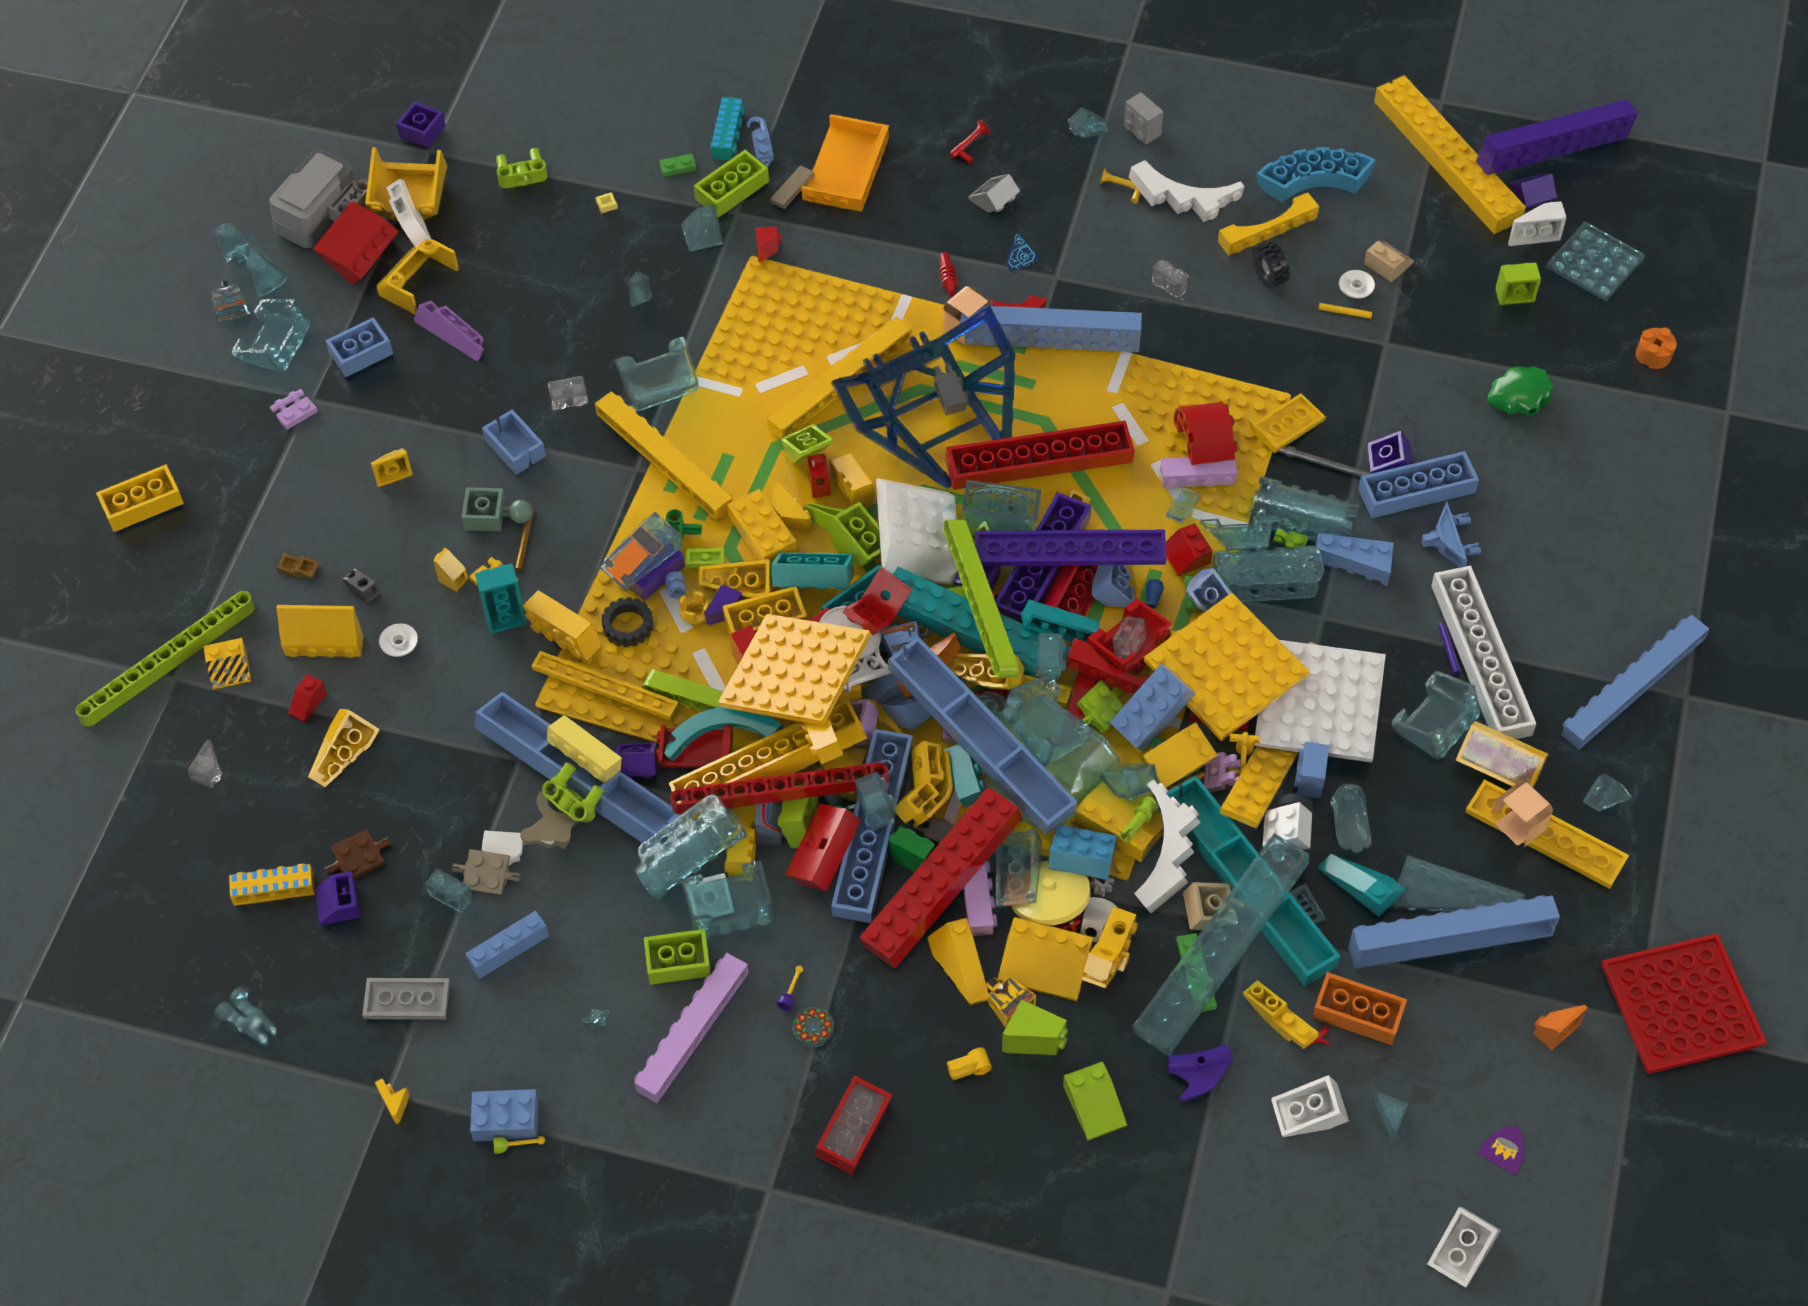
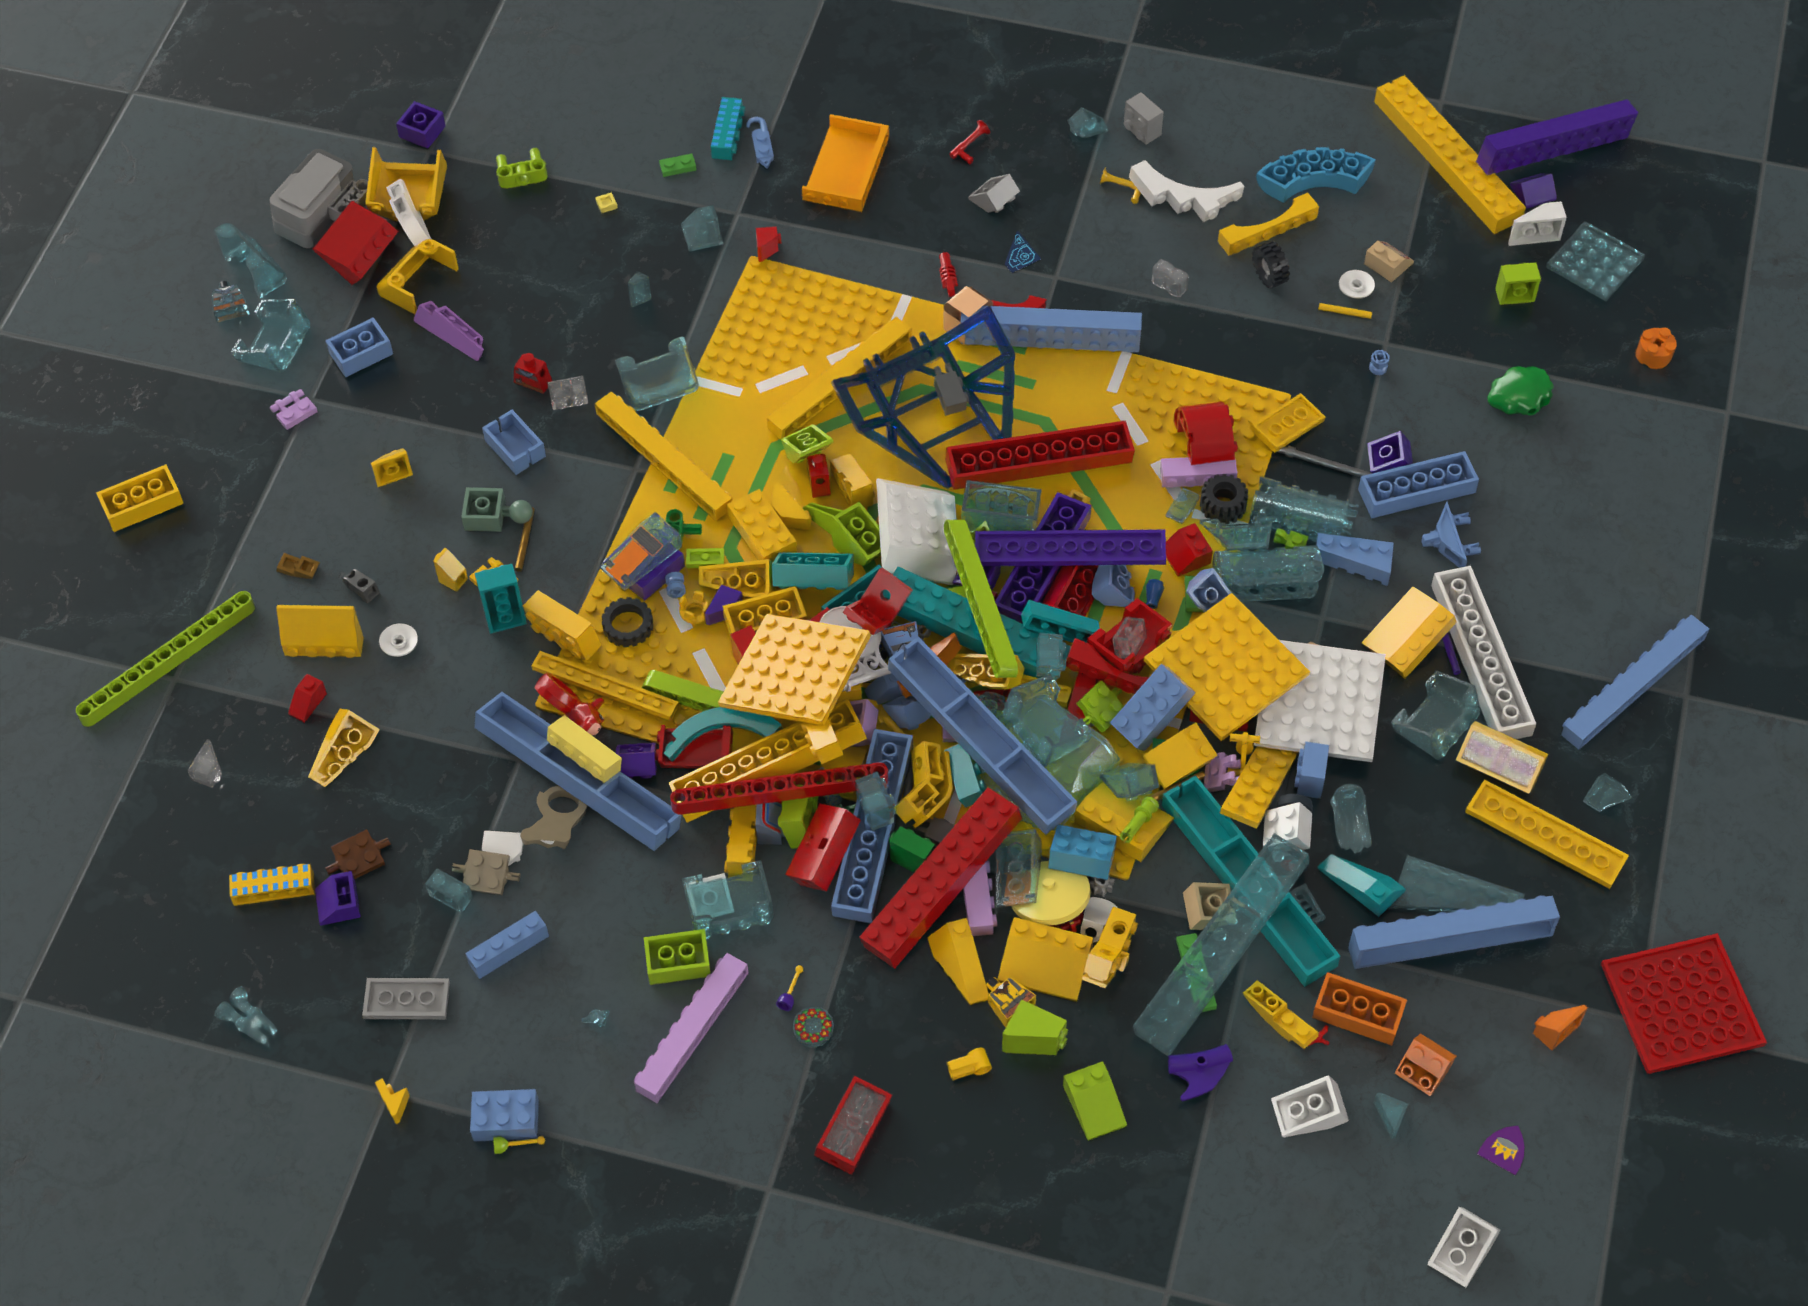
(227, 663): slope -> none
(532, 373): none -> red torso
(565, 700): none -> red animal
(567, 799): lime piece -> none
(689, 847): clear light blue piece -> none
(731, 183): lime brick -> none
(792, 187): dark tan tile -> none
(1176, 848): white arch -> none
(1224, 487): none -> black tyre
(1379, 362): none -> medium blue wheel
(1410, 631): none -> yellow slope
(1425, 1064): none -> orange slope
(1529, 813): light nougat piece -> none

